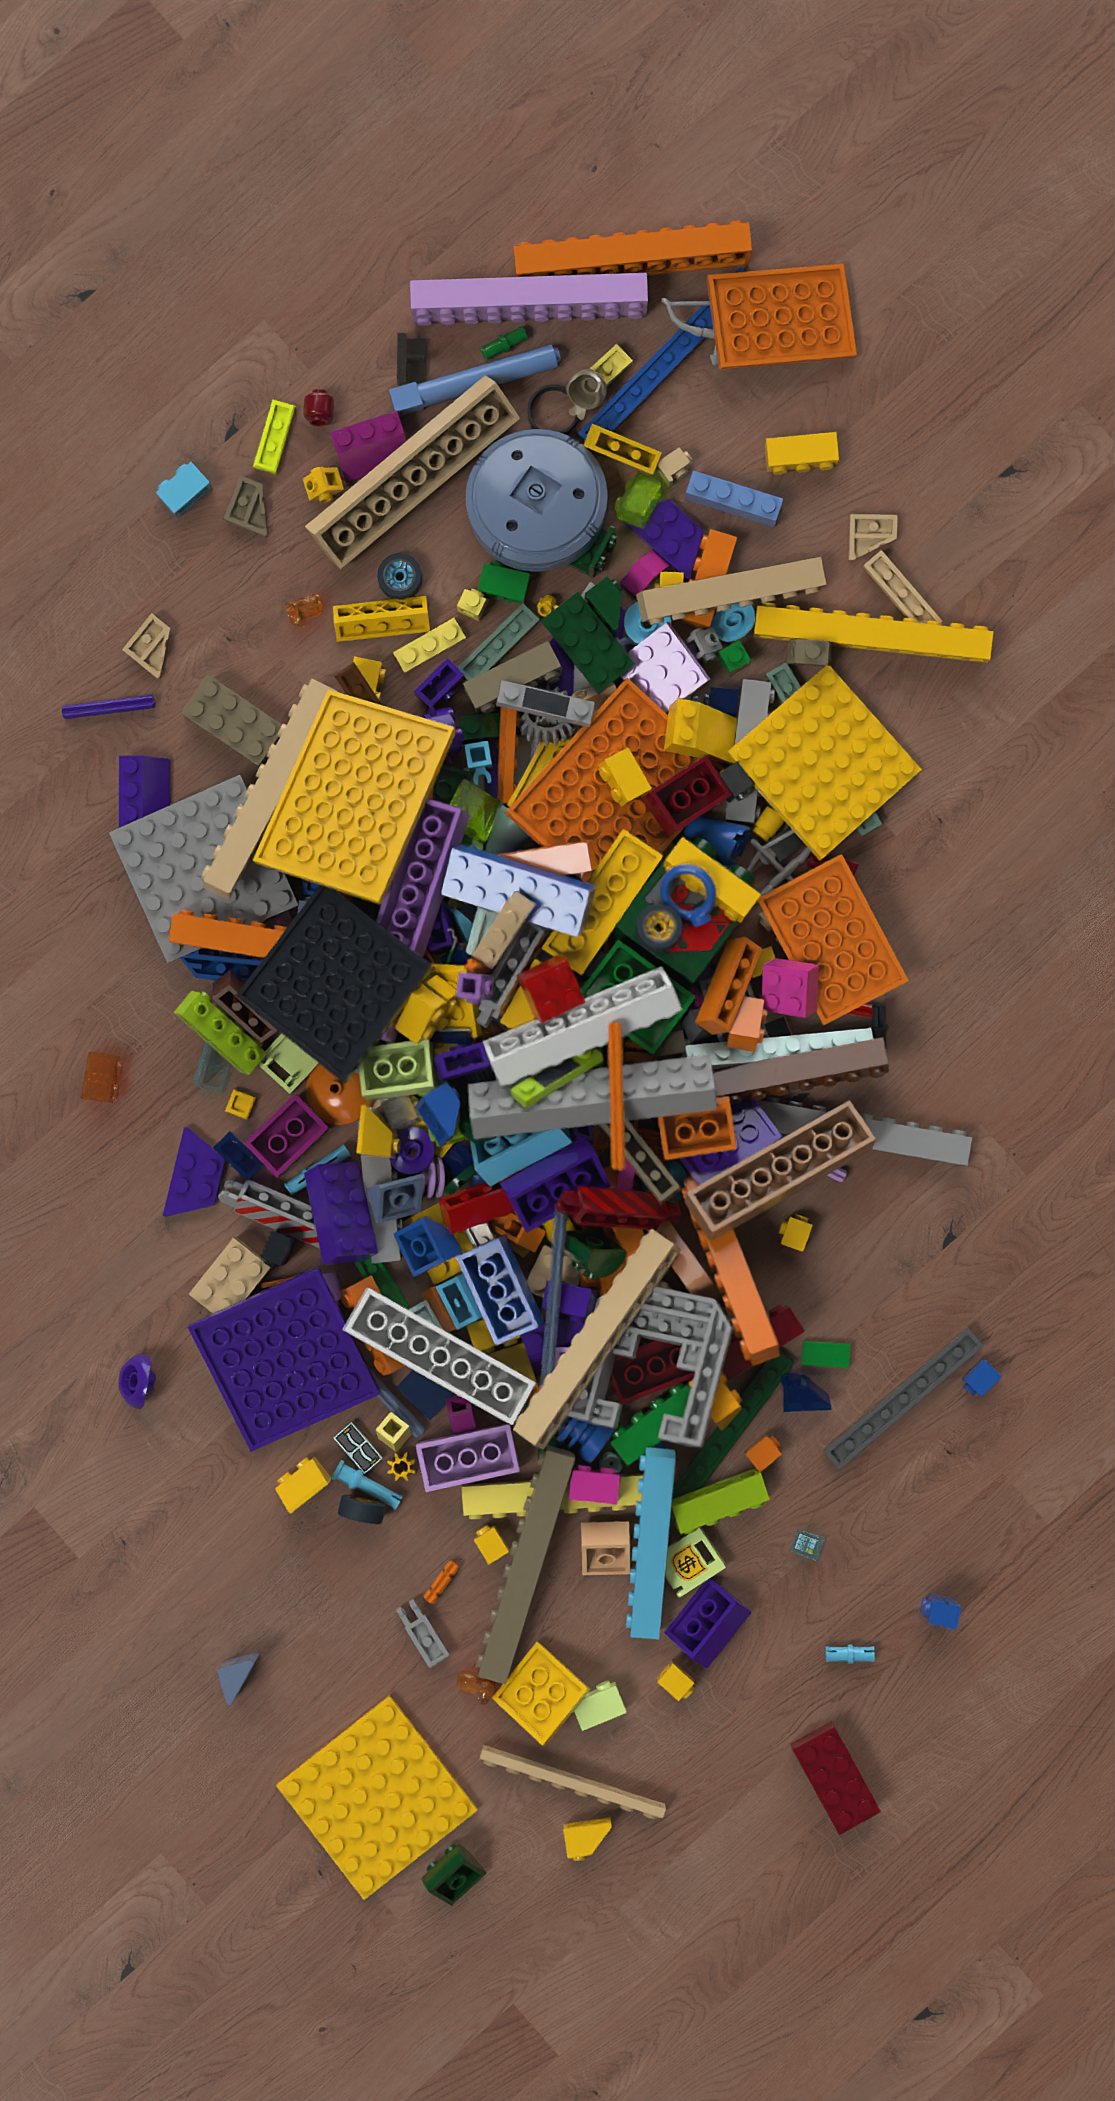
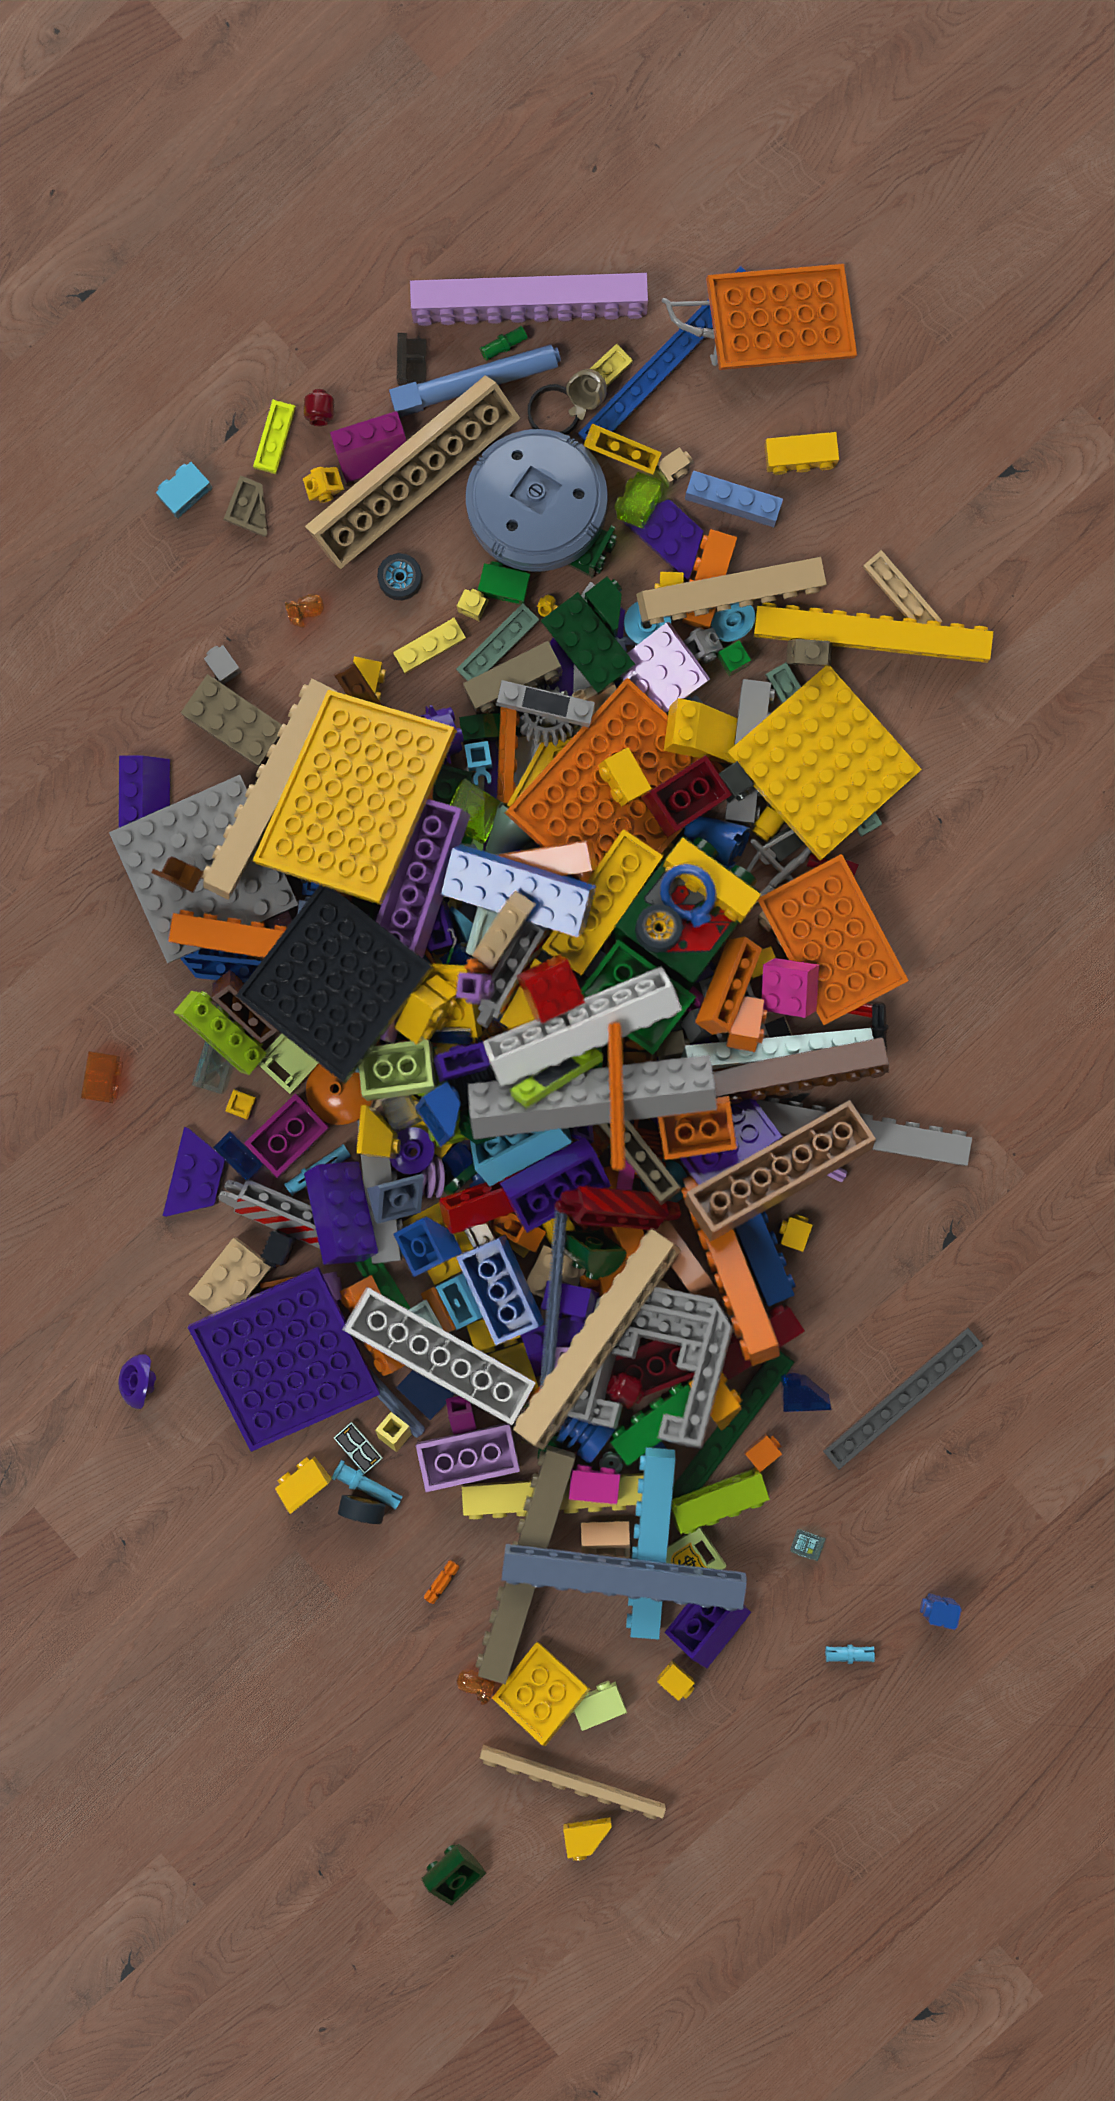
(108, 707): dark purple axle -> none
(149, 645): tan wing -> none
(180, 874): none -> reddish brown panel
(222, 664): none -> light grey brick
(234, 1673): sand blue slope -> none
(376, 1797): yellow plate -> none
(381, 621): yellow fence -> none
(398, 1459): yellow gear -> none
(424, 1635): light grey hinge -> none
(440, 685): dark purple brick -> none
(491, 1543): yellow brick -> none
(624, 1577): none -> sand blue brick
(625, 1390): none -> dark red head
(641, 252): orange brick -> none
(644, 573): dark pink slope -> none
(722, 700): clear blue brick -> none
(764, 1259): none -> blue brick
(825, 1354): green tile -> none
(835, 1778): dark red brick -> none
(870, 532): tan wing -> none
(980, 1378): blue brick -> none

